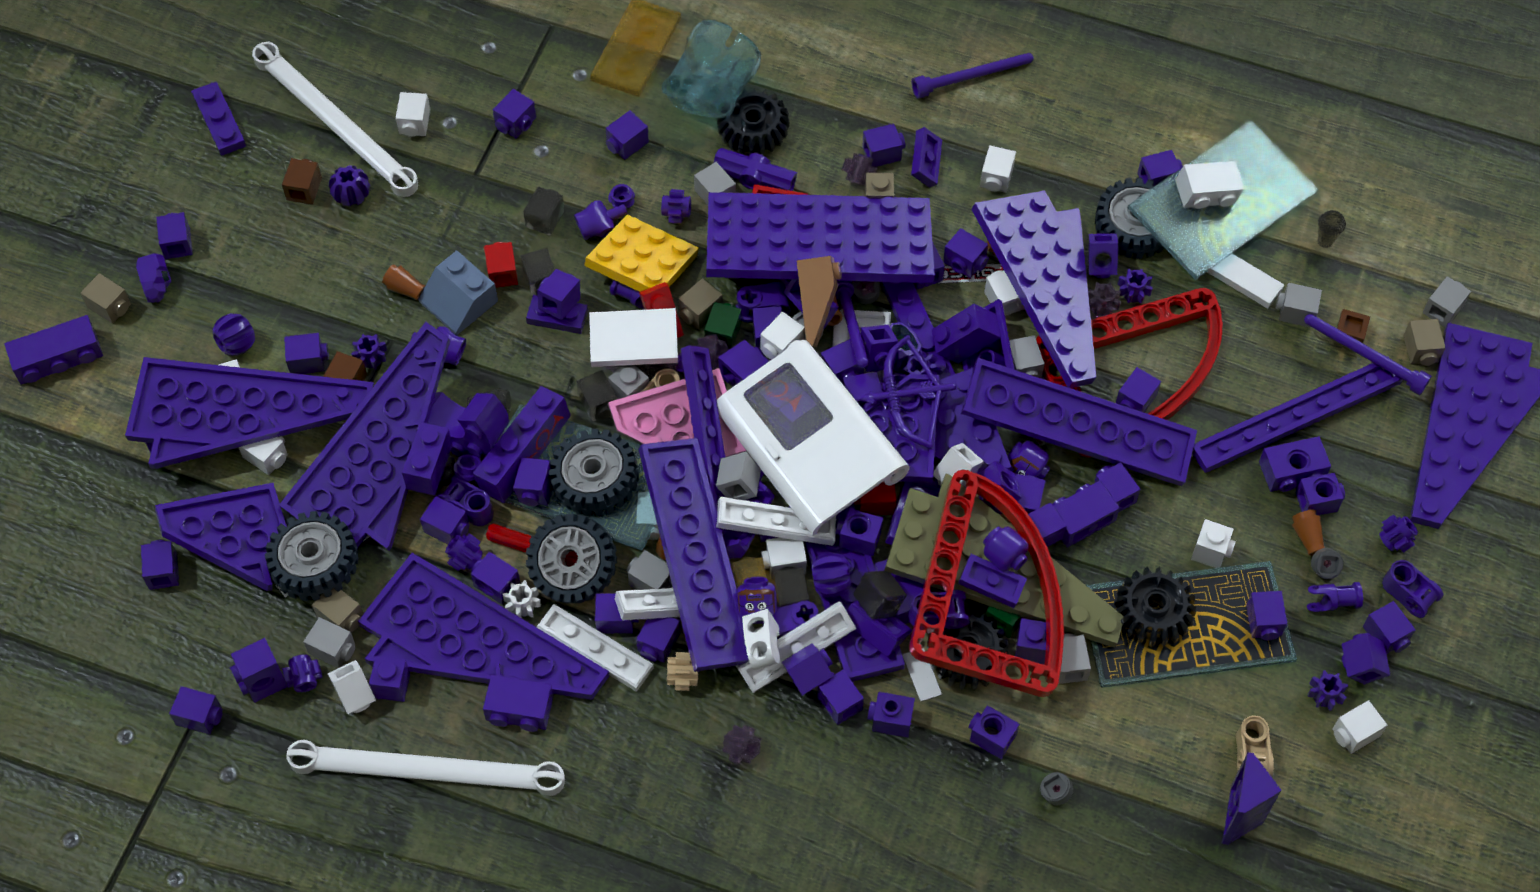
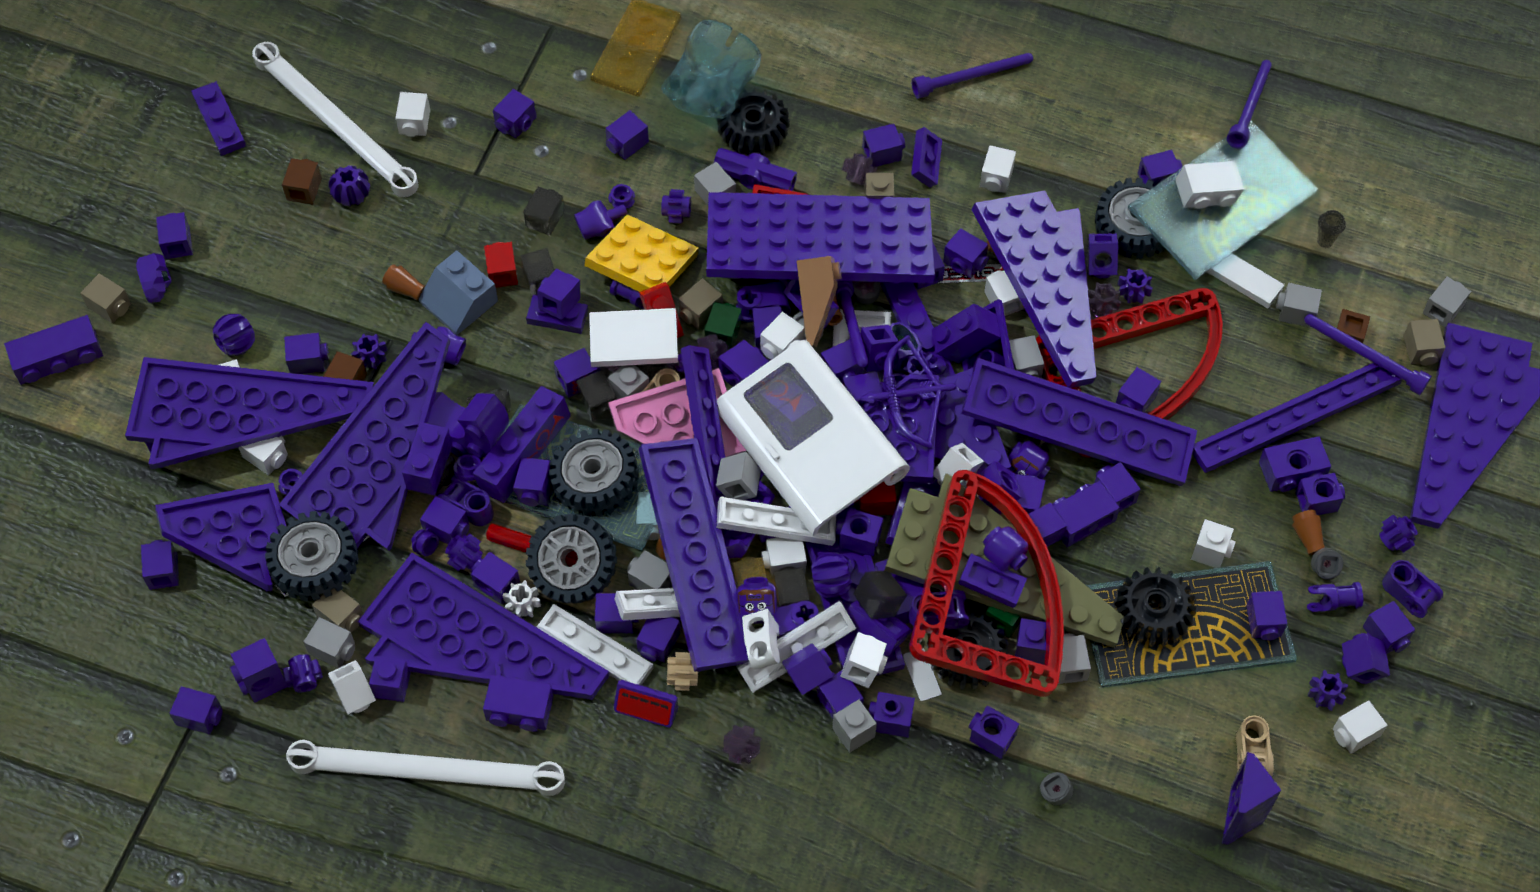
(287, 477): none -> dark purple plate
(425, 542): none -> dark purple plate
(572, 368): none -> dark purple brick
(645, 703): none -> slope
(854, 725): none -> light grey brick
(864, 660): none -> white brick
(1239, 134): none -> dark purple piece

